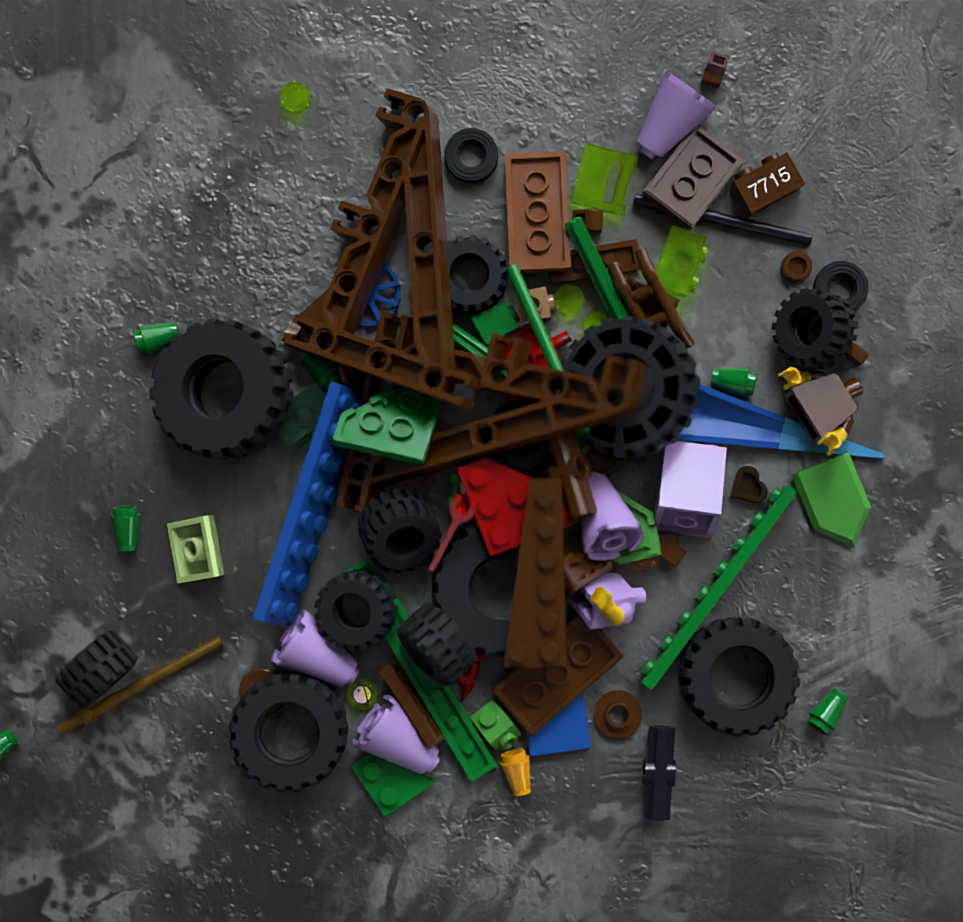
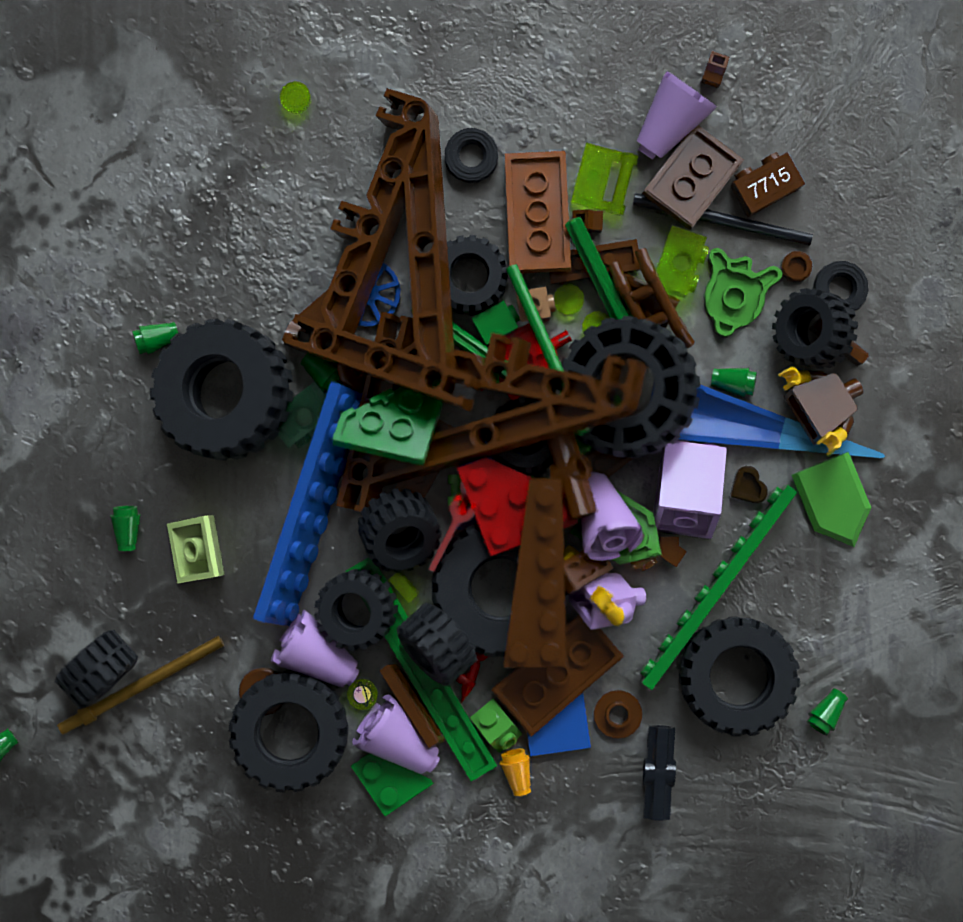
(404, 586): none -> clear neon green tile
(735, 292): none -> bright green tile

